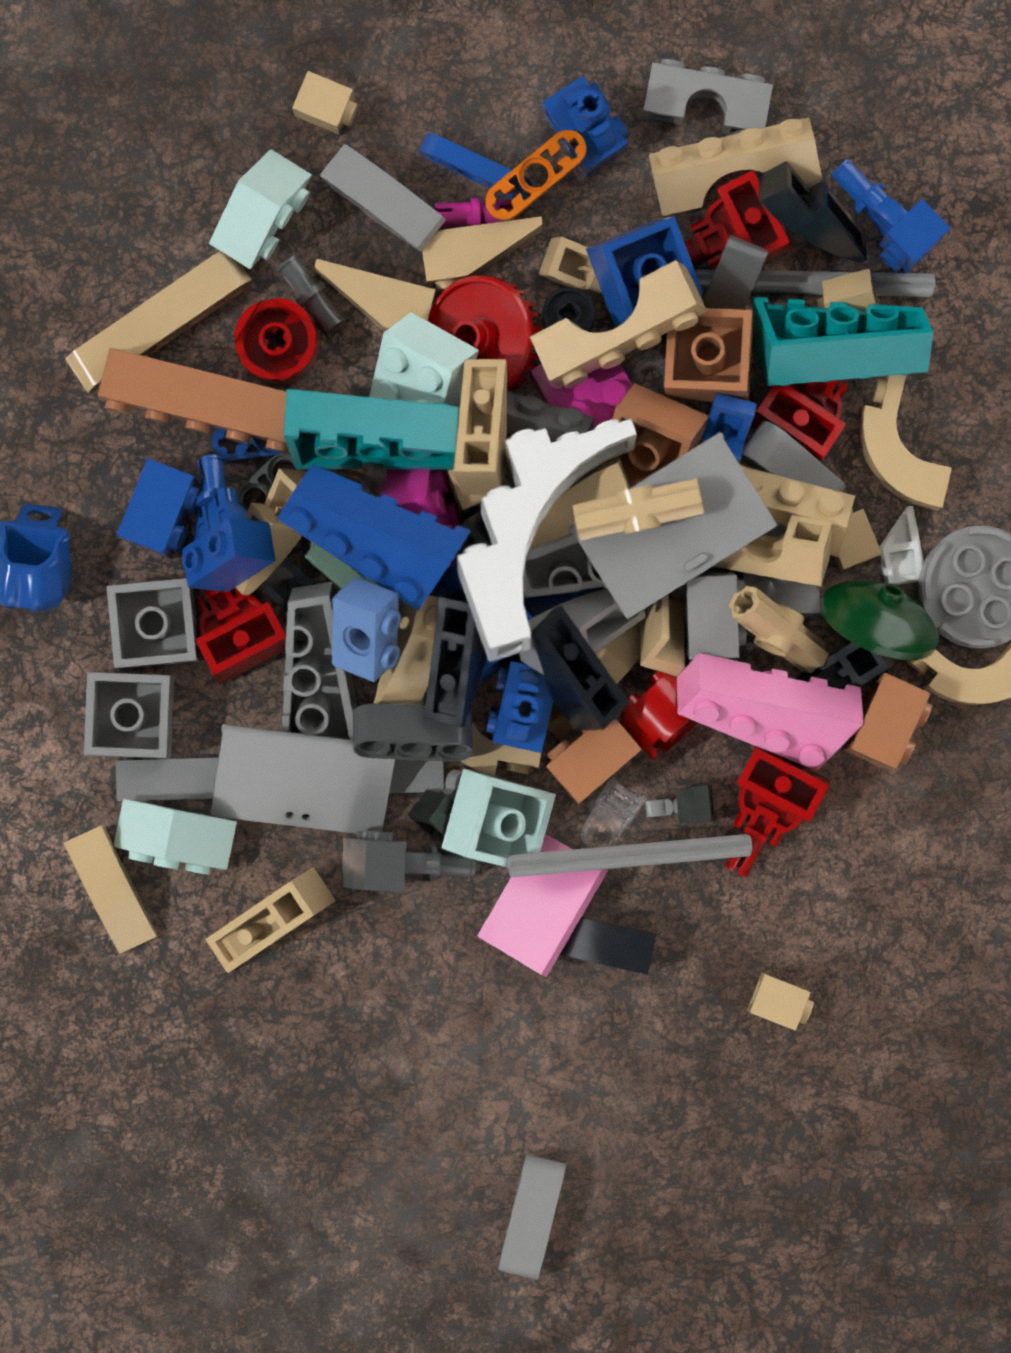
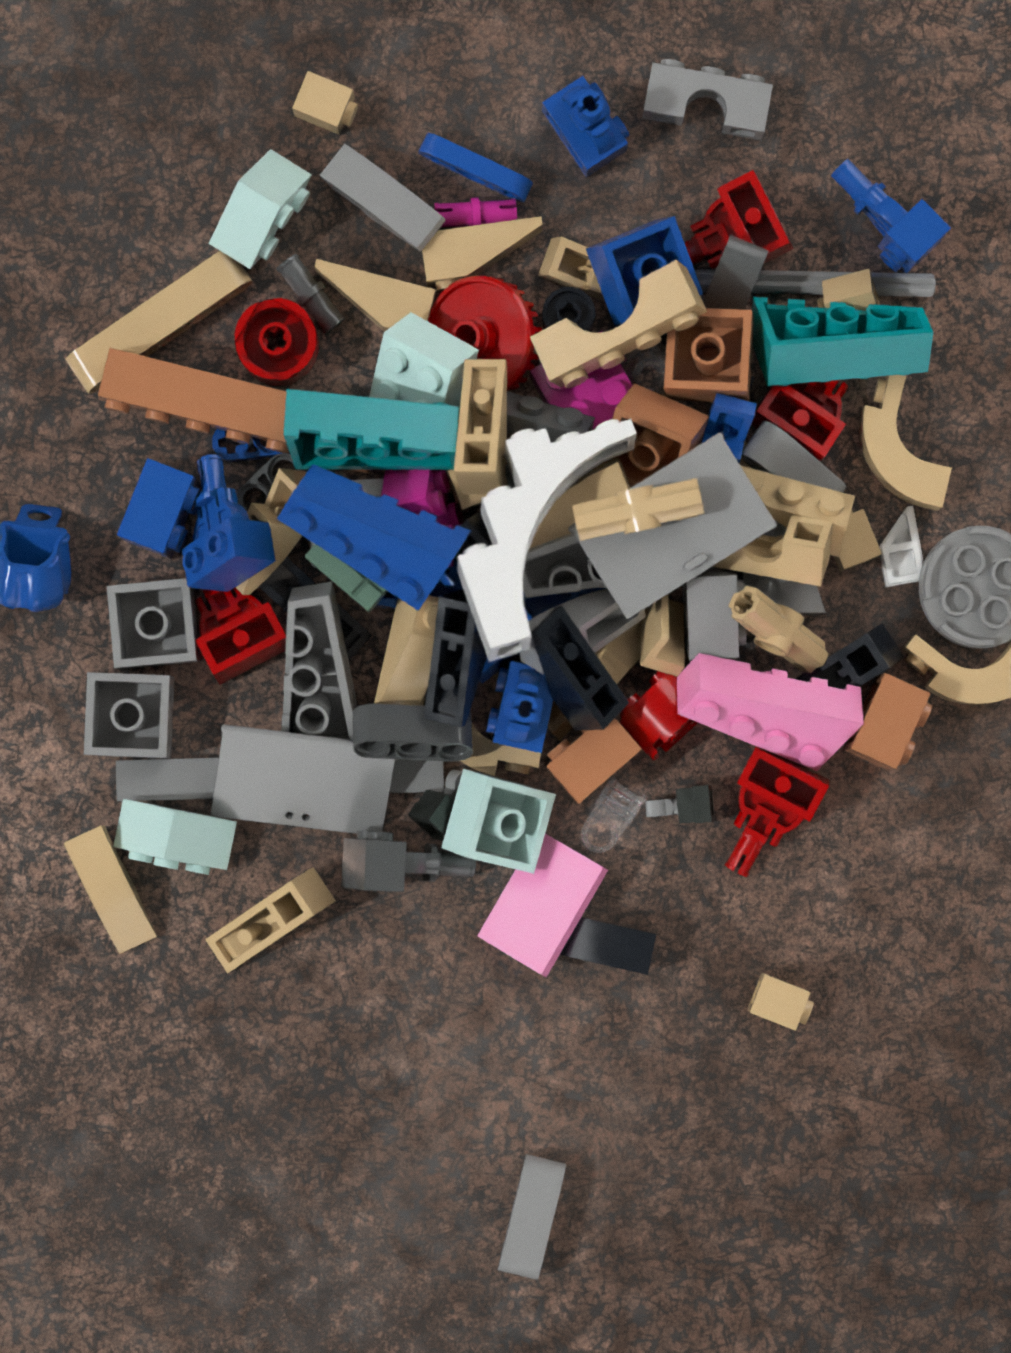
(365, 629): medium blue brick -> none
(374, 478): clear smoke arm -> none
(565, 163): orange beam -> none
(629, 855): light grey axle -> none
(688, 171): tan arch -> none
(811, 213): black slope -> none
(880, 619): dark green dish -> none

